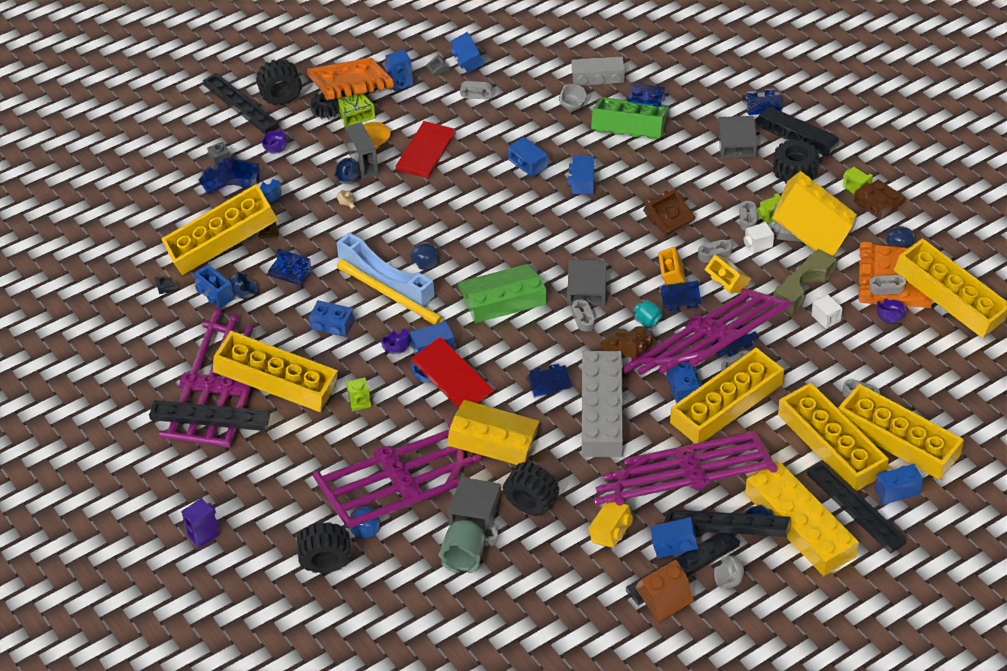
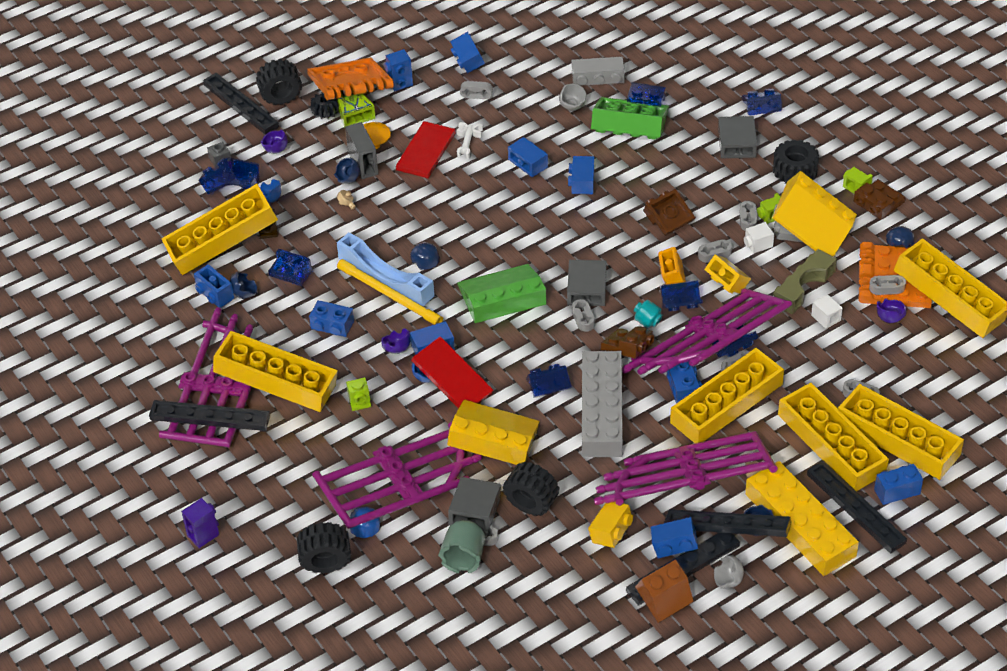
(165, 285): black tile -> none
(438, 65): dark grey slope -> none
(468, 131): none -> white bar
(794, 128): black beam -> none

